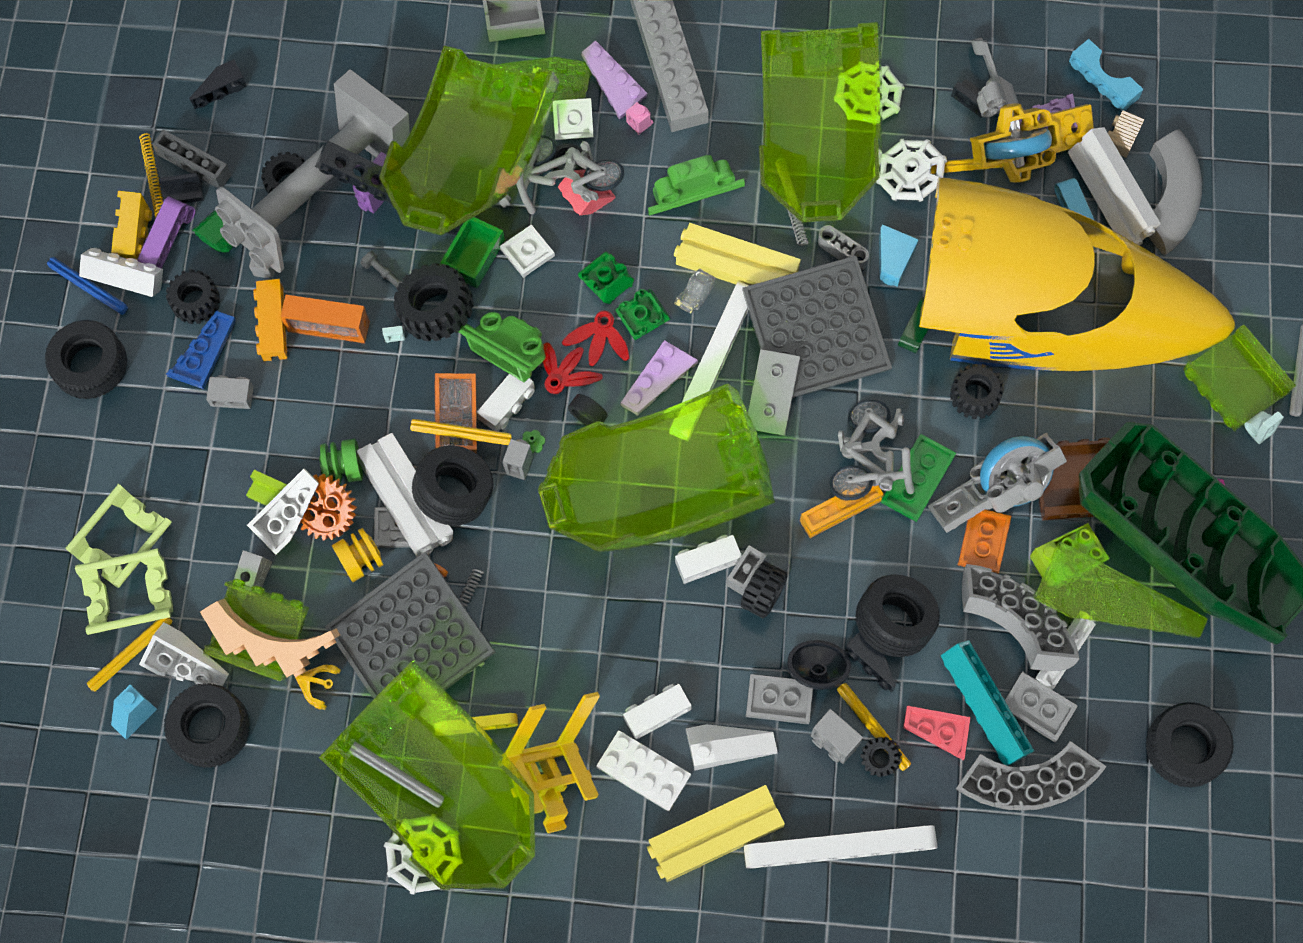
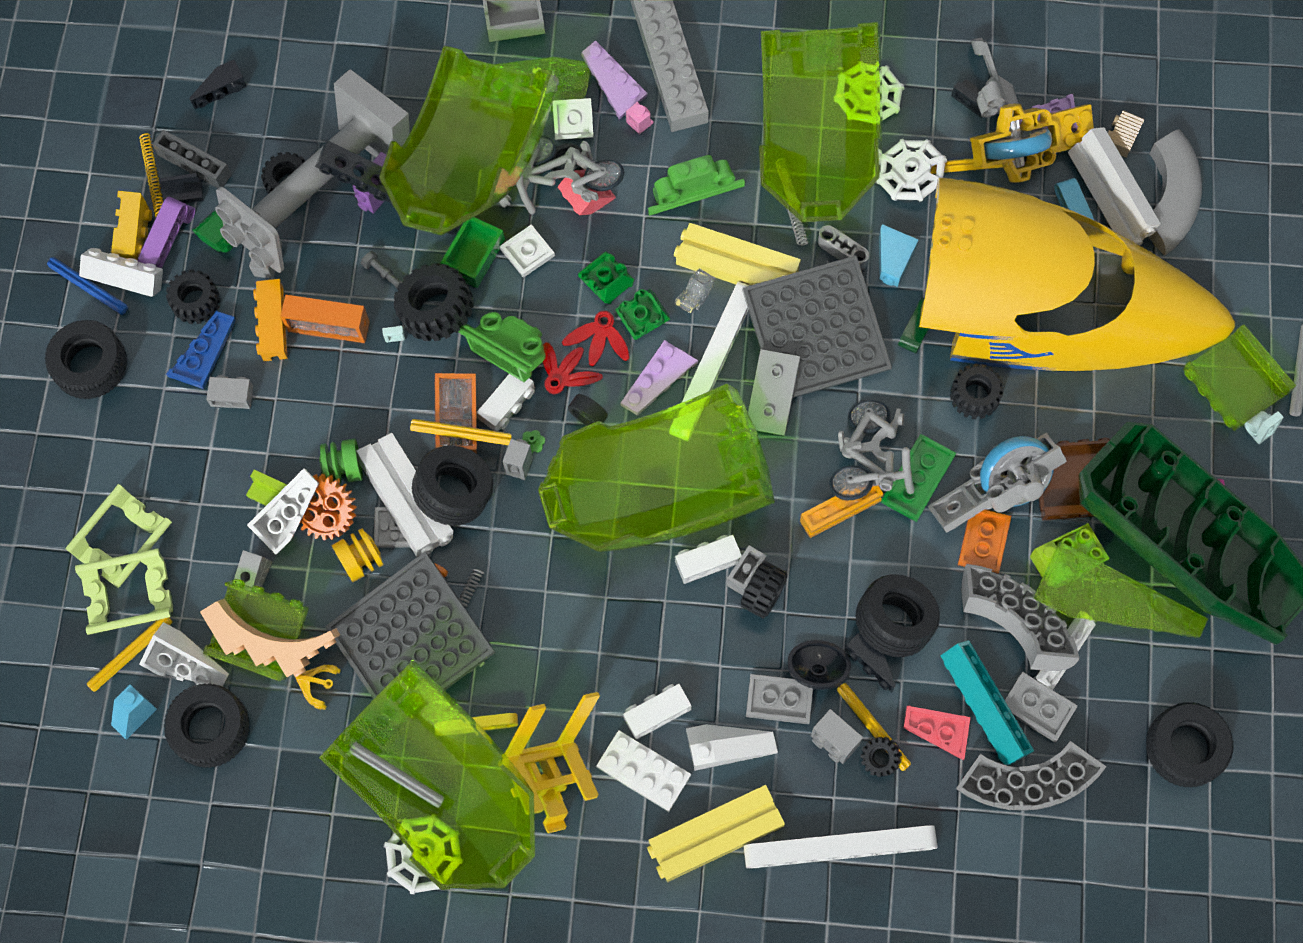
(1120, 91): medium azure arch -> none

